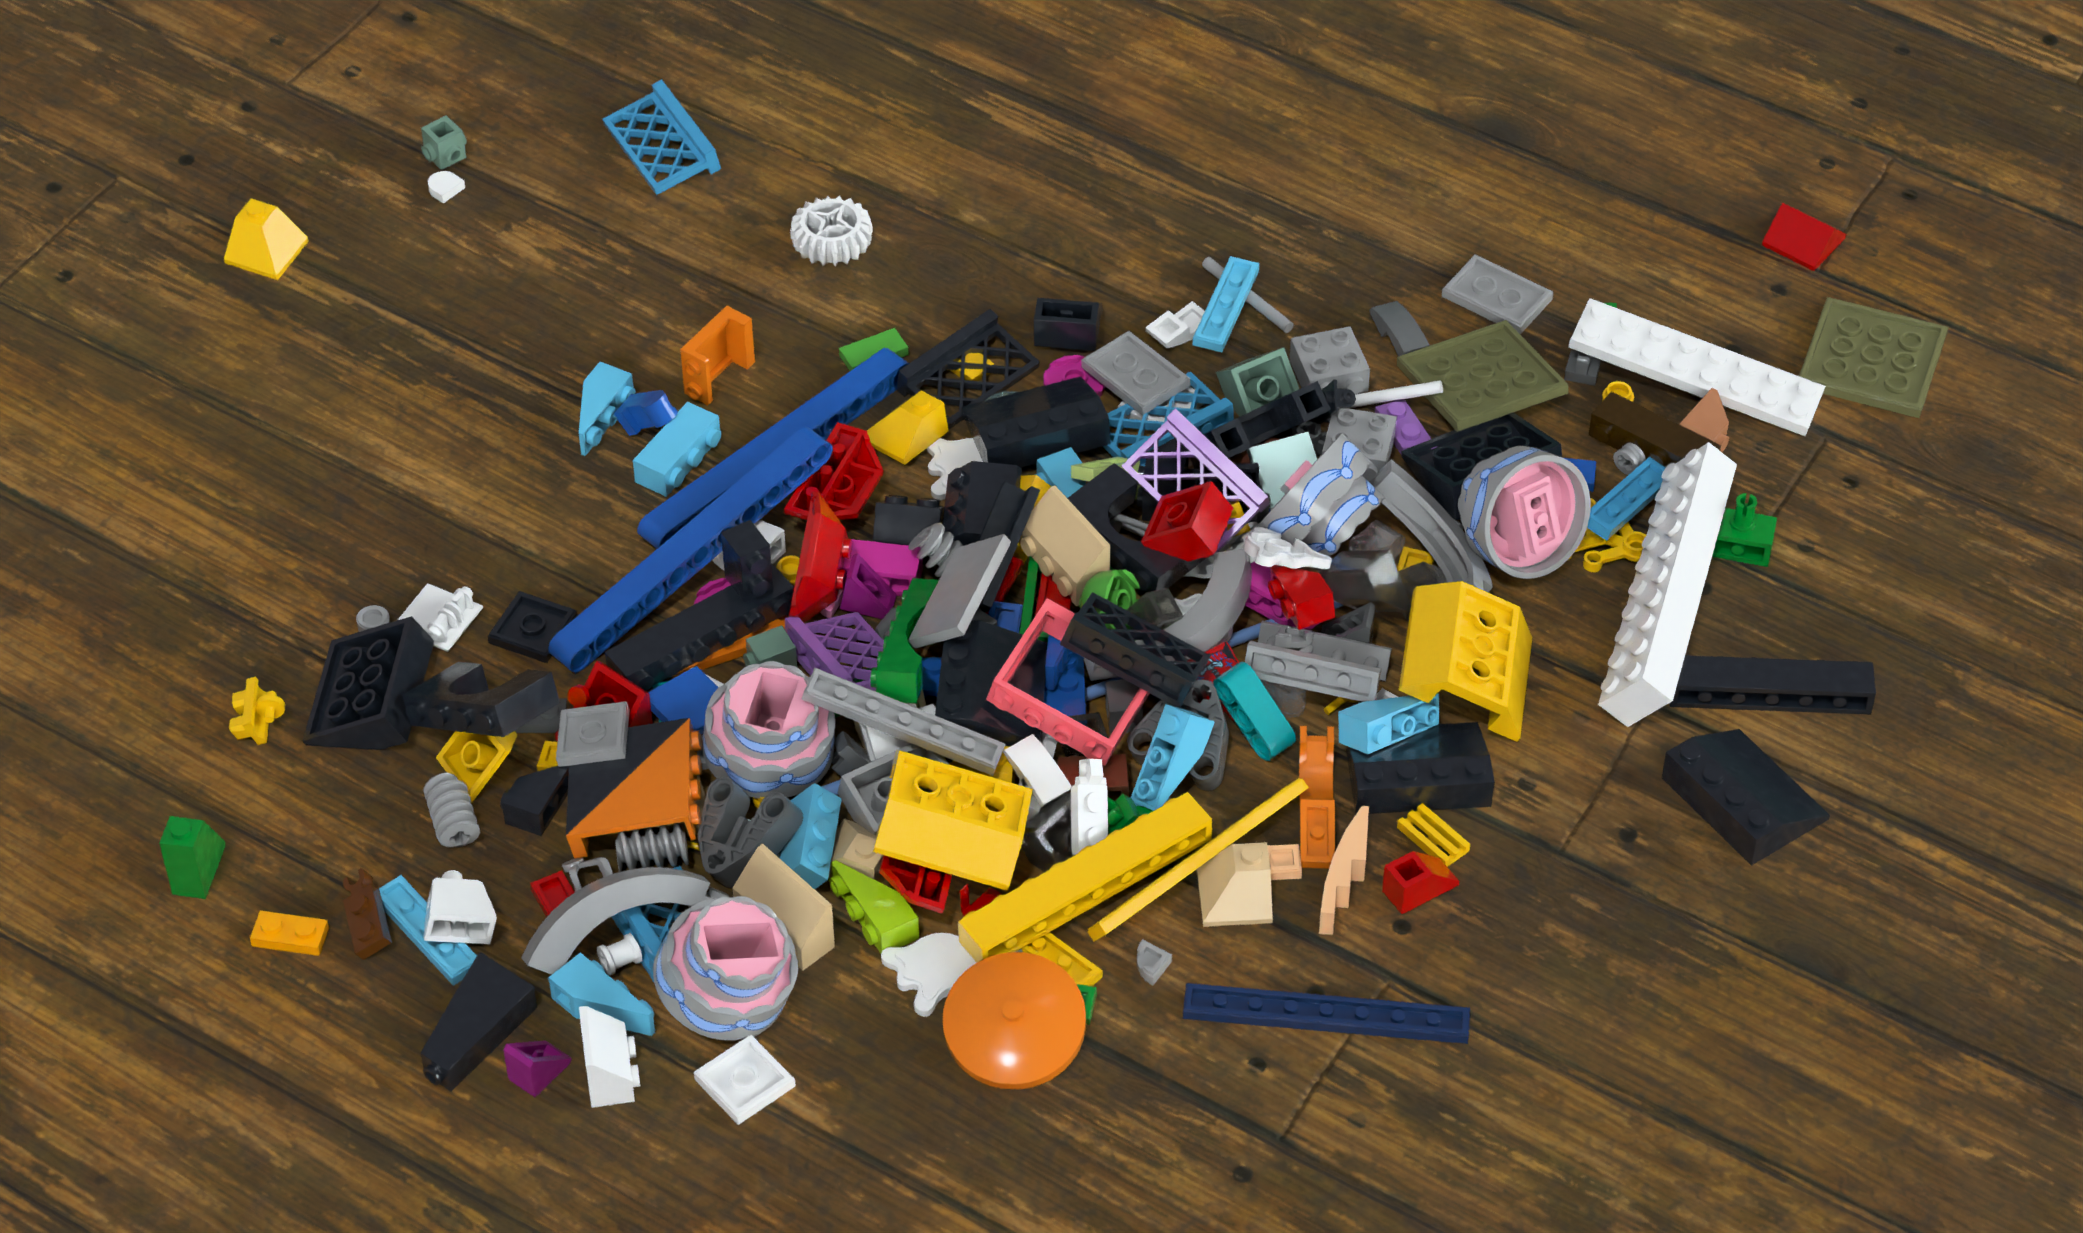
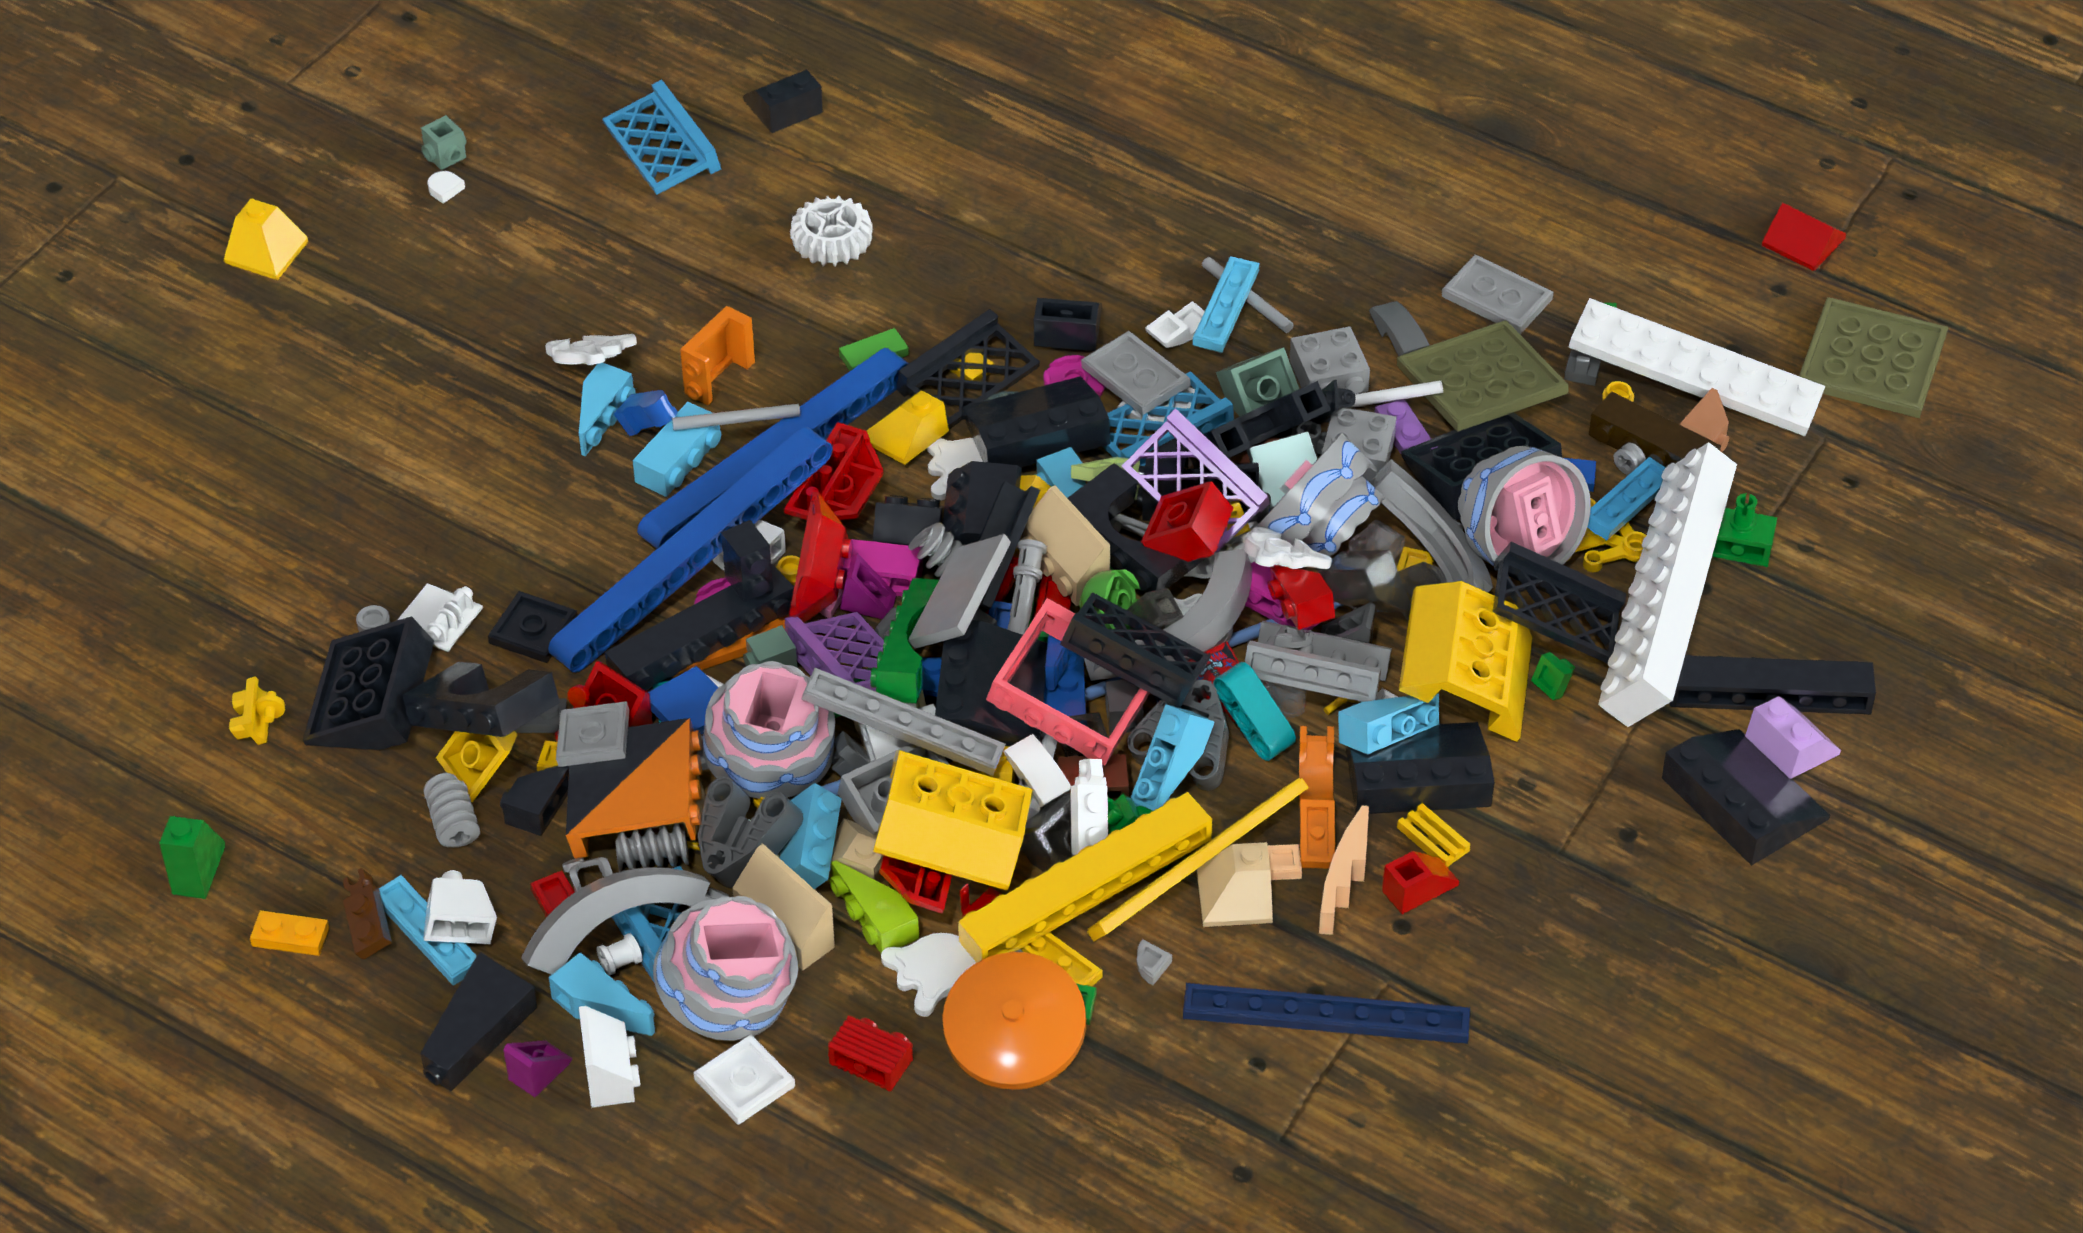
(590, 350): none -> white tile
(734, 417): none -> light grey bar
(786, 101): none -> black slope
(870, 1052): none -> red brick
(1027, 575): none -> light grey pin
(1553, 675): none -> green tile
(1563, 586): none -> black fence
(1789, 738): none -> lavender slope

